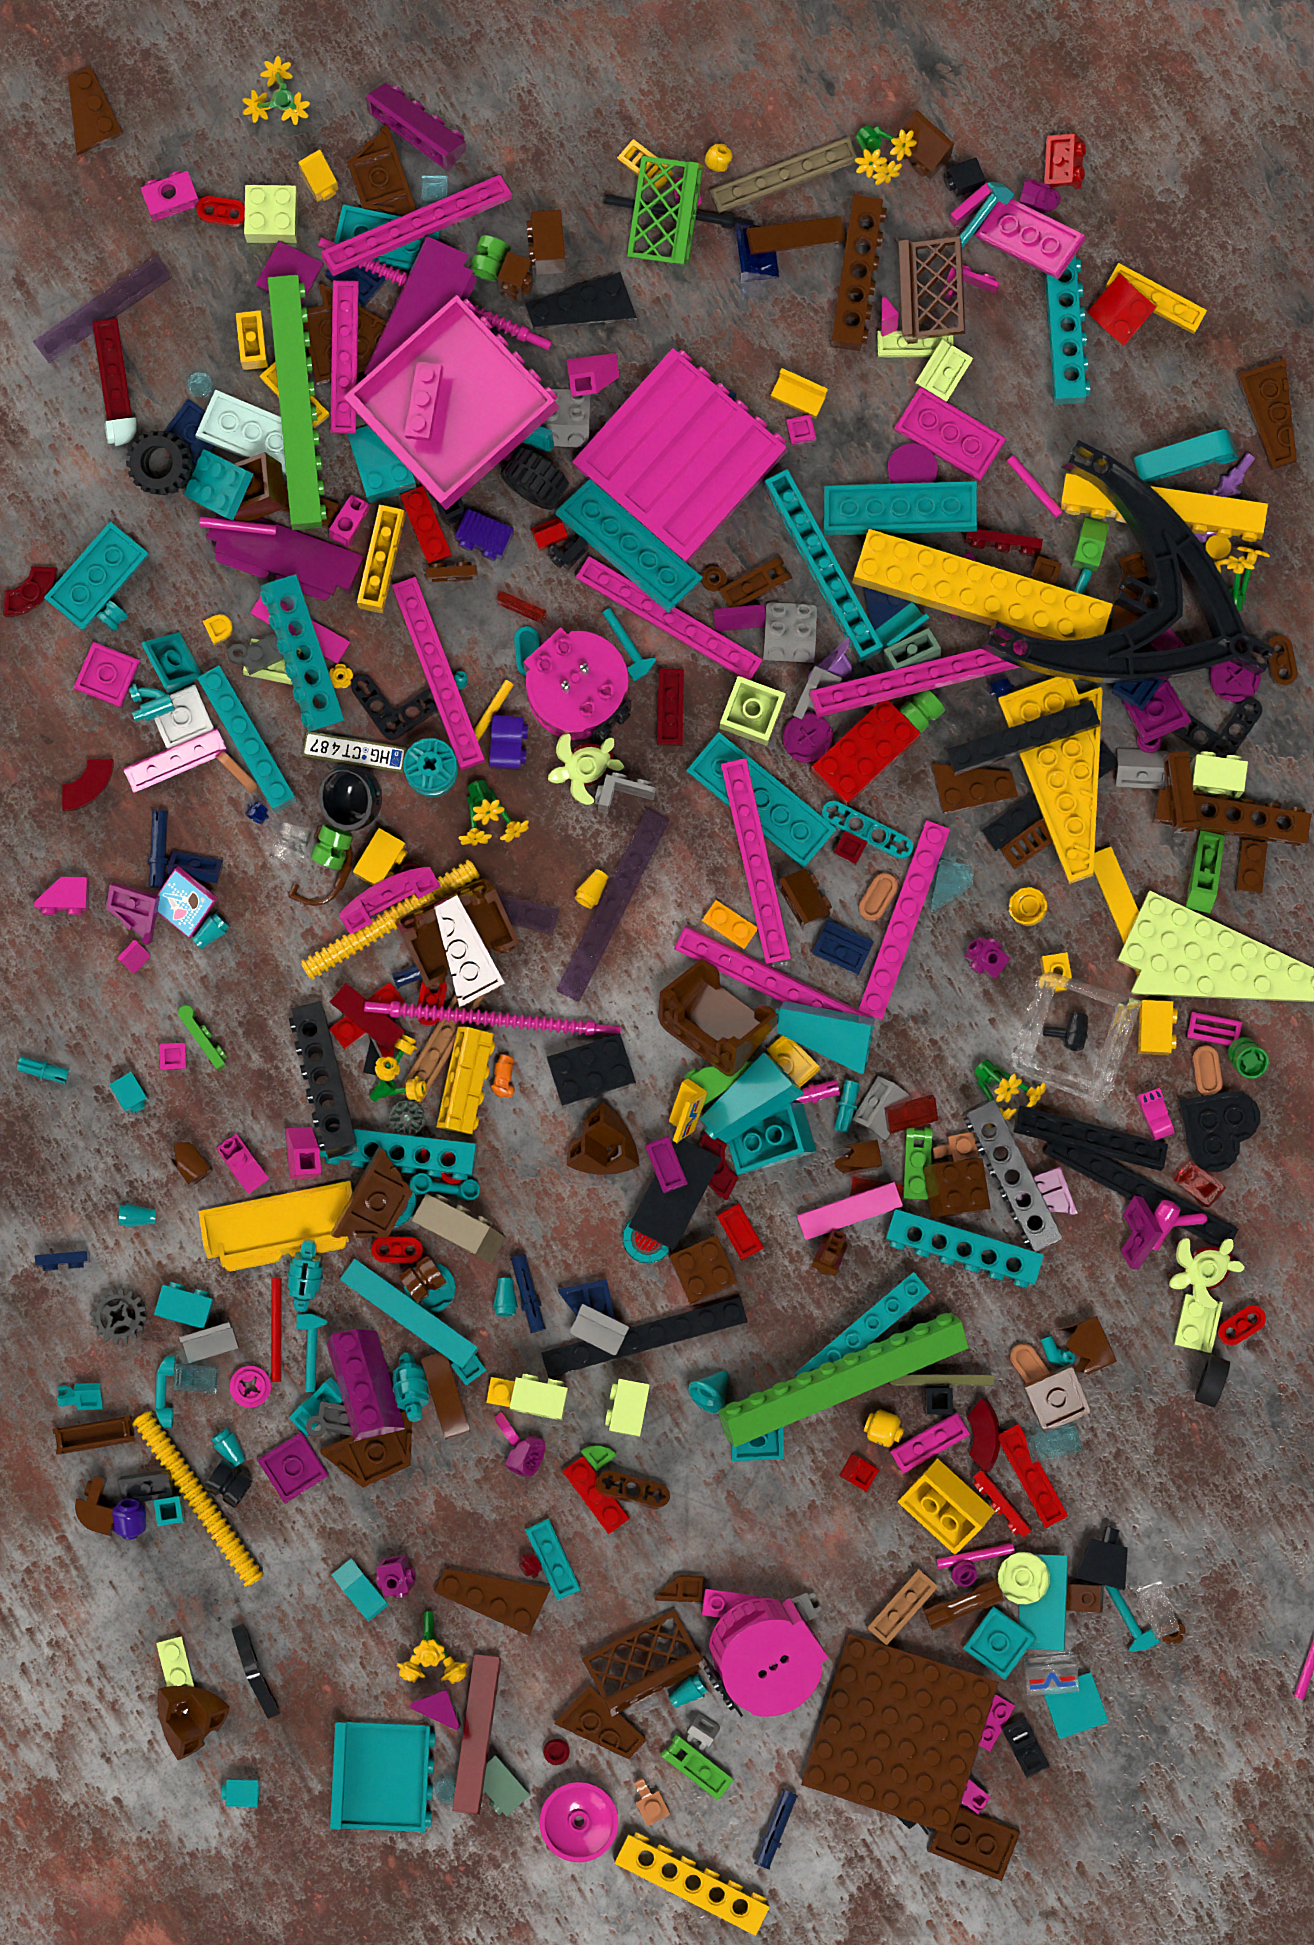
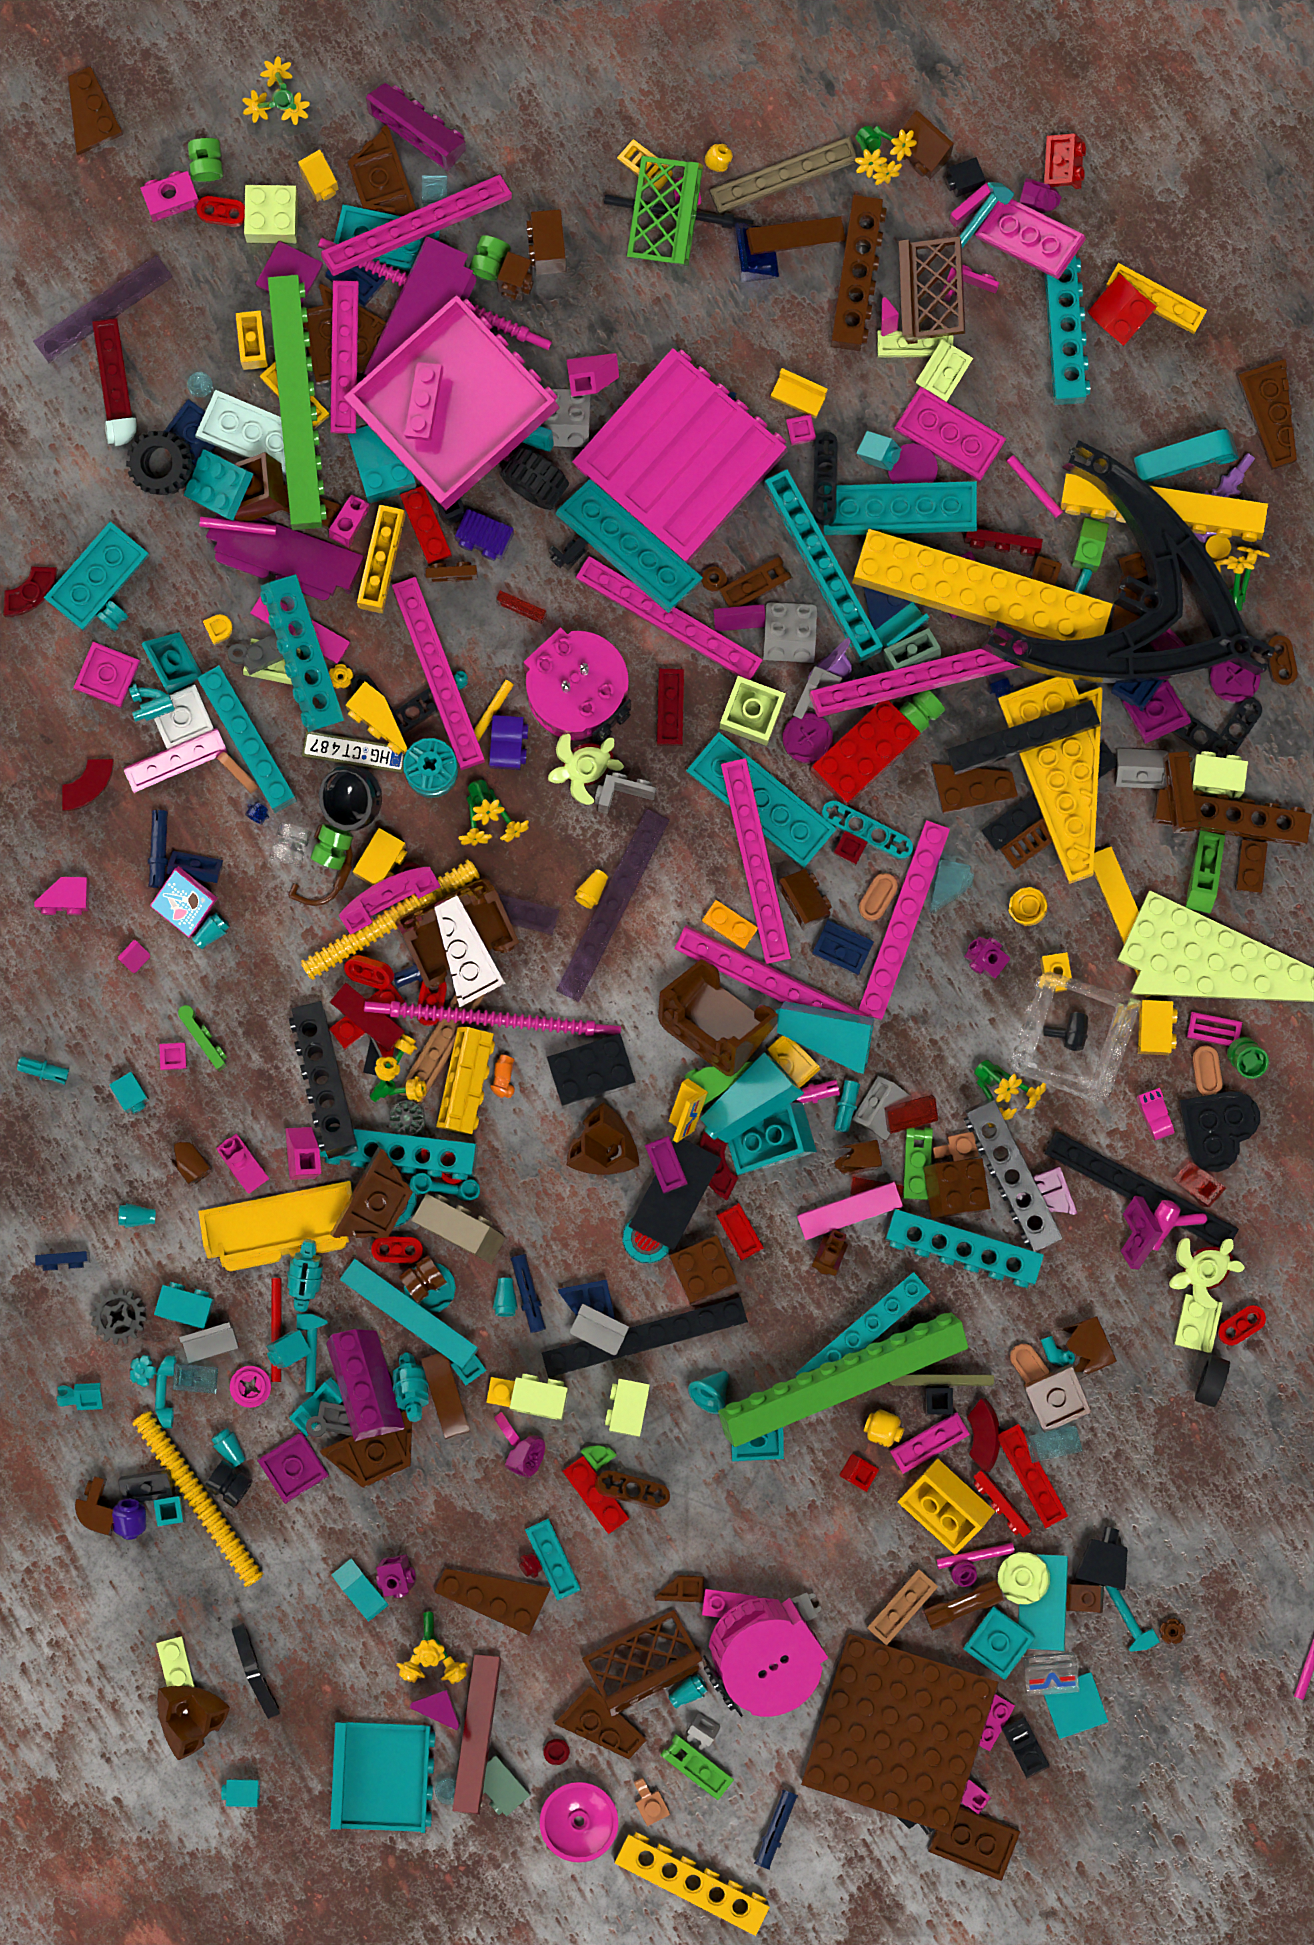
(94, 1435): reddish brown container -> none
(134, 909): magenta wing -> none
(142, 1371): none -> teal plant
(205, 161): none -> bright green wheel
(288, 1349): none -> teal brick
(371, 973): none -> red plate
(373, 710): none -> yellow slope
(526, 642): teal tile -> none
(549, 533): red piece -> none
(588, 303): black wing -> none
(641, 666): teal piece -> none
(825, 478): none -> black beam
(879, 451): none -> teal brick
(1090, 1138): black plate -> none
(1149, 748): magenta plate -> none
(1158, 1610): clear tile -> none

